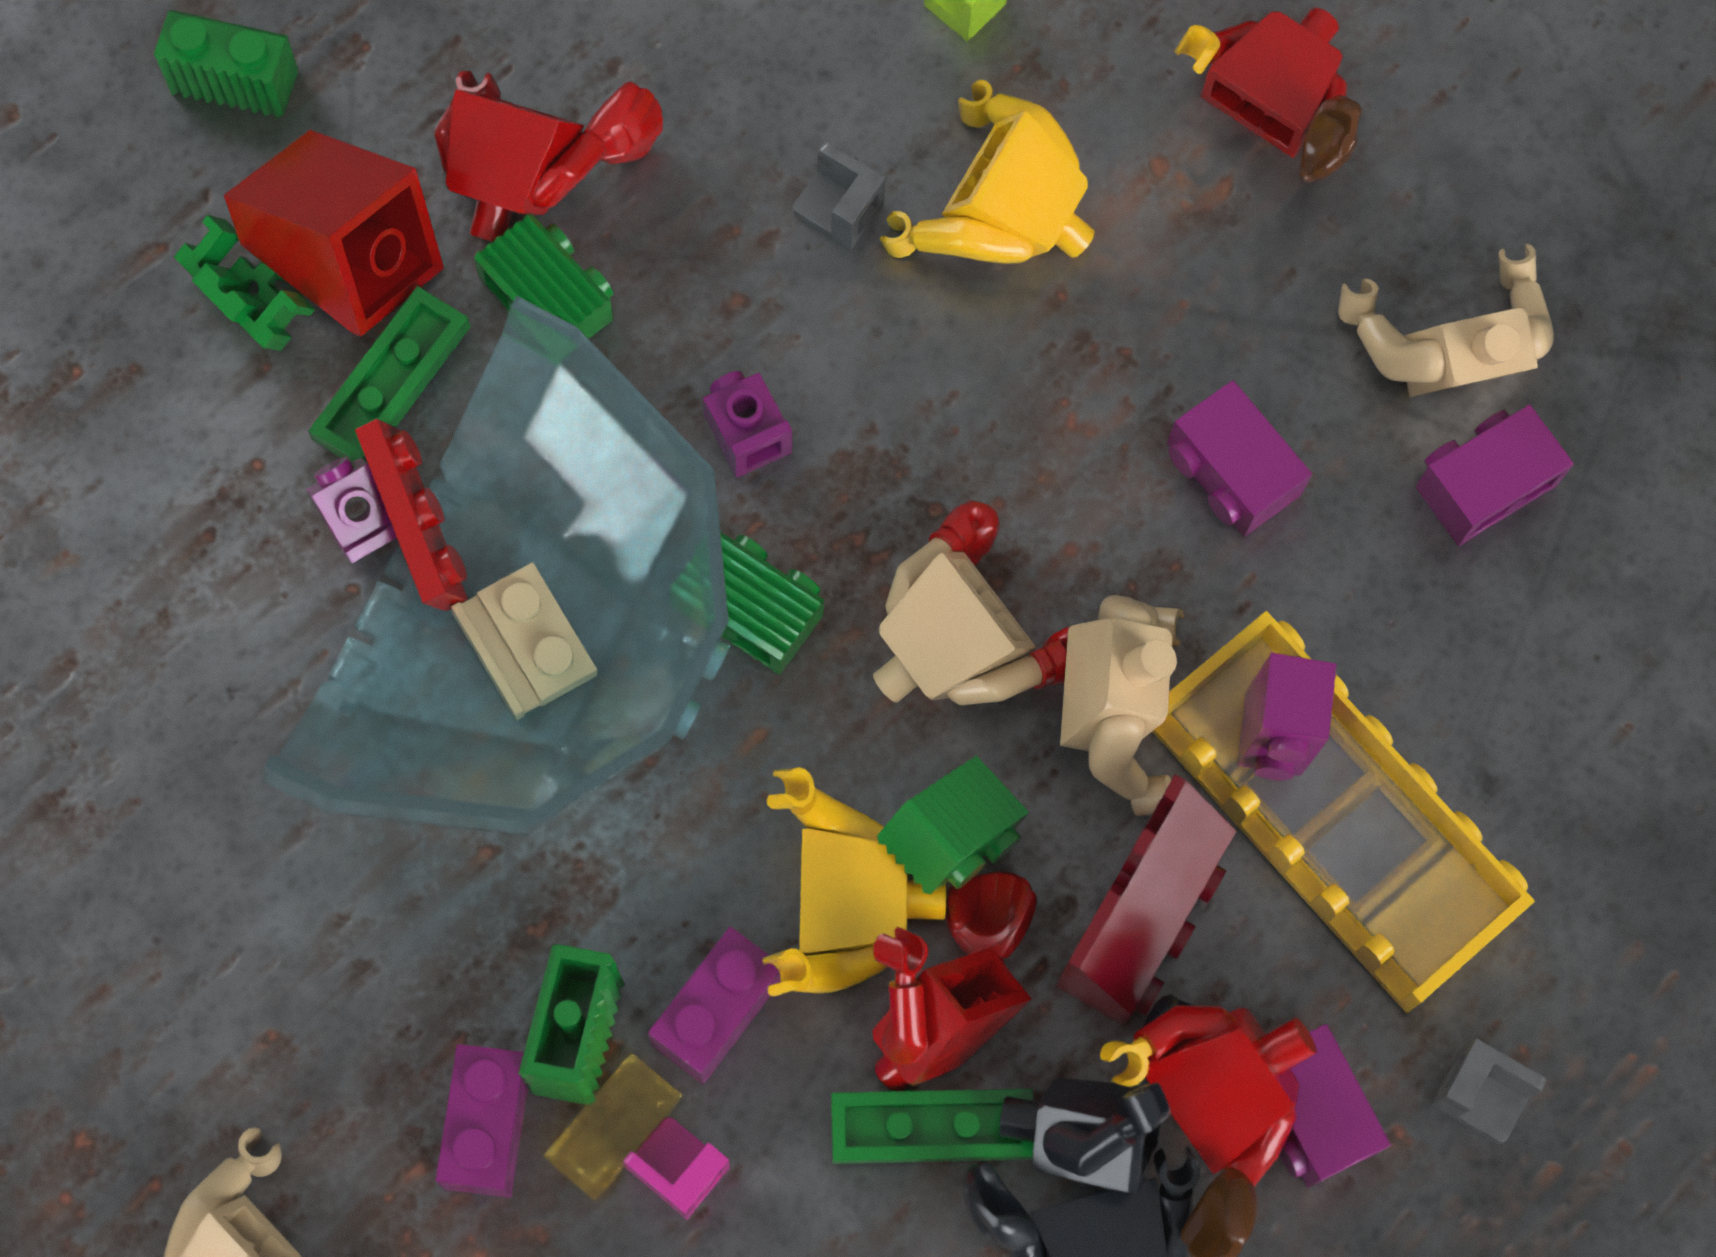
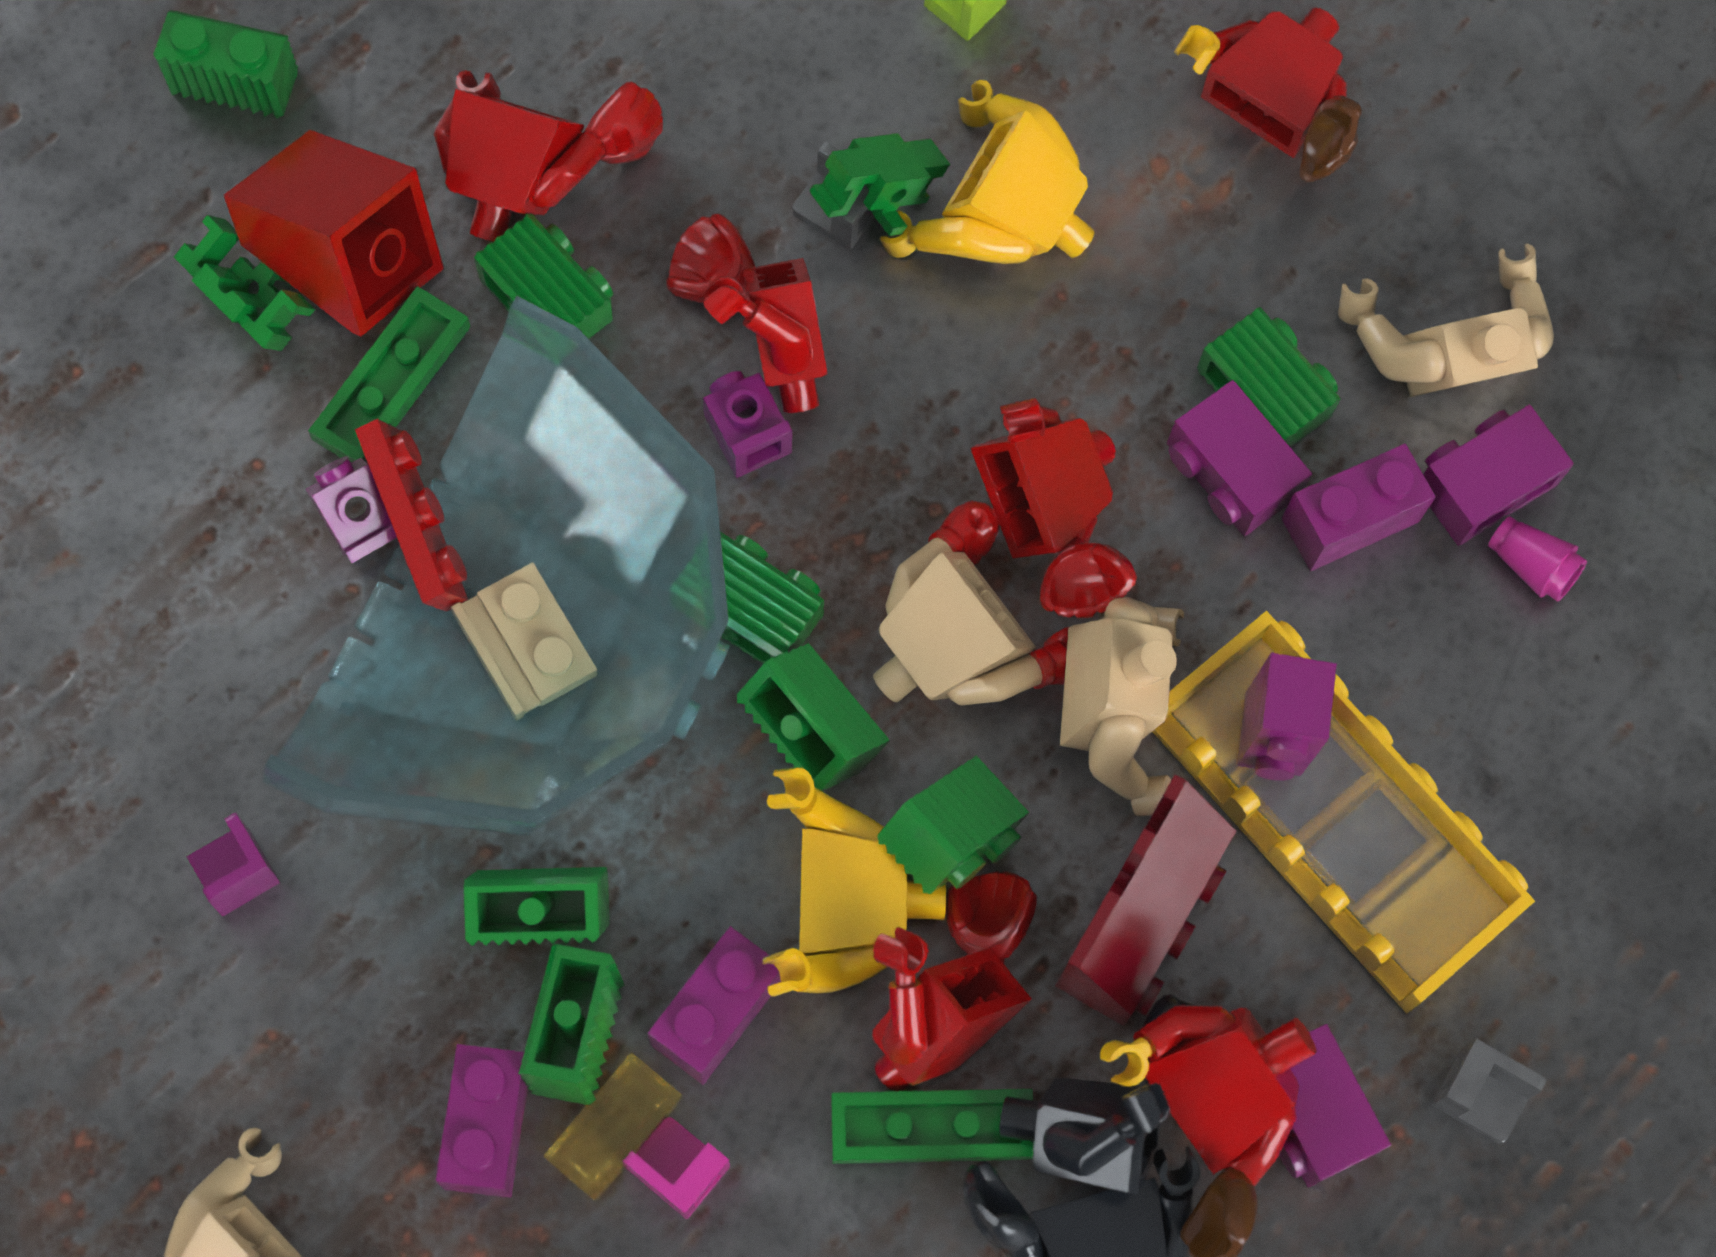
(232, 868): none -> magenta panel
(536, 905): none -> green brick
(775, 299): none -> red torso
(812, 717): none -> green brick
(890, 169): none -> green piece
(1047, 496): none -> red torso
(1273, 374): none -> green brick
(1357, 507): none -> magenta brick
(1538, 558): none -> dark pink cone

